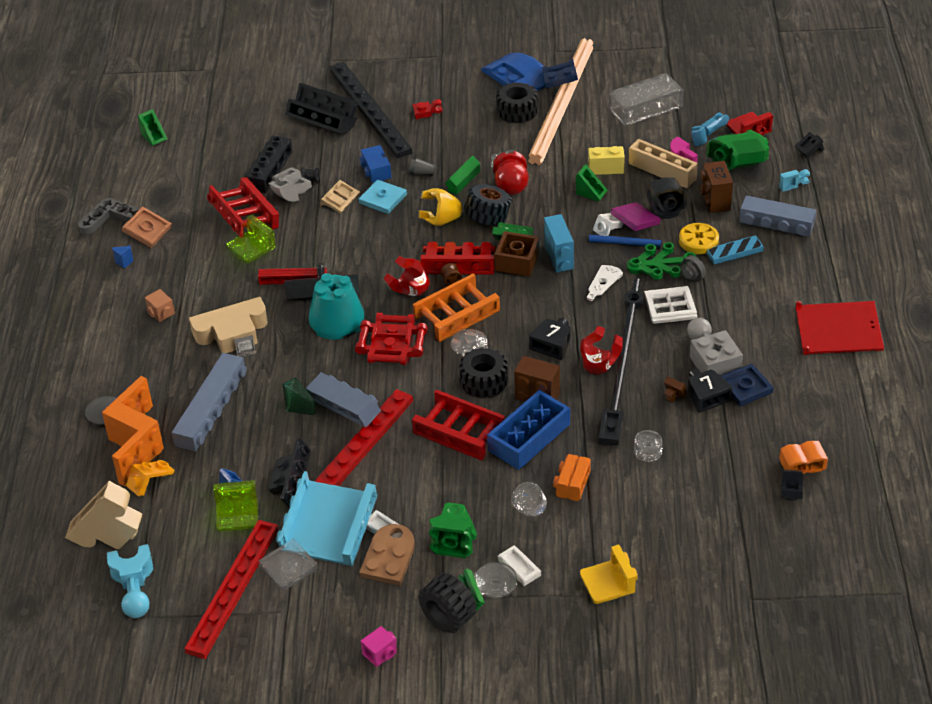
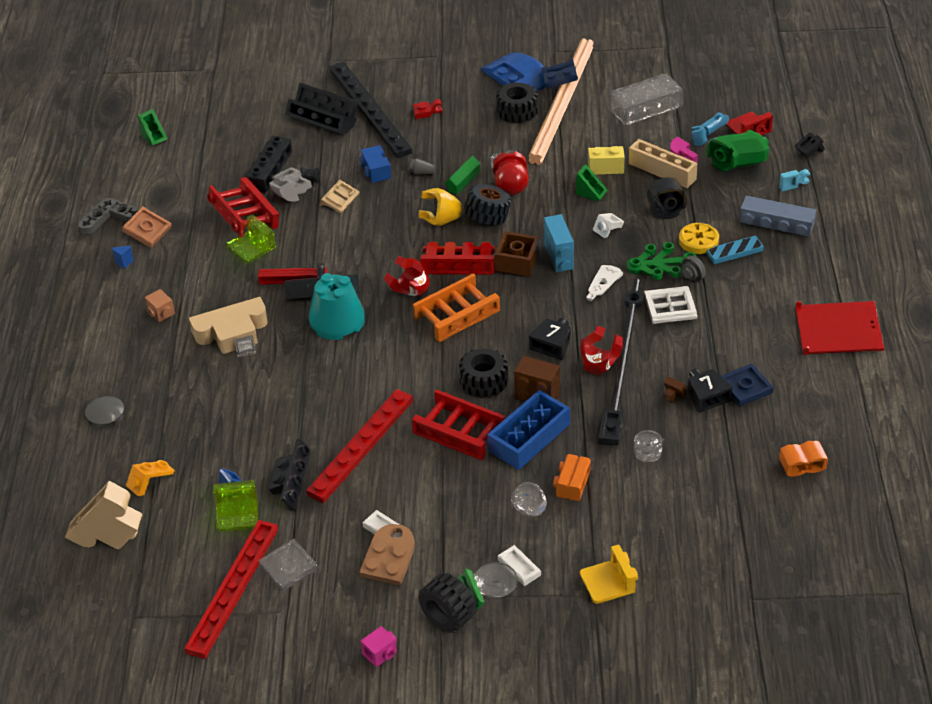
(132, 429): orange bracket -> none
(132, 575): medium azure piece -> none
(209, 402): sand blue brick -> none
(297, 398): clear green slope -> none
(328, 520): medium azure panel -> none
(344, 399): sand blue brick -> none
(382, 196): medium azure plate -> none
(391, 341): red brick -> none
(450, 274): reddish brown wheel -> none
(452, 532): green piece -> none
(468, 339): clear dish -> none
(498, 232): green bracket -> none
(623, 240): blue bar -> none
(635, 216): magenta tile -> none
(712, 350): light grey brick -> none
(716, 186): reddish brown brick -> none
(792, 485): black bracket -> none

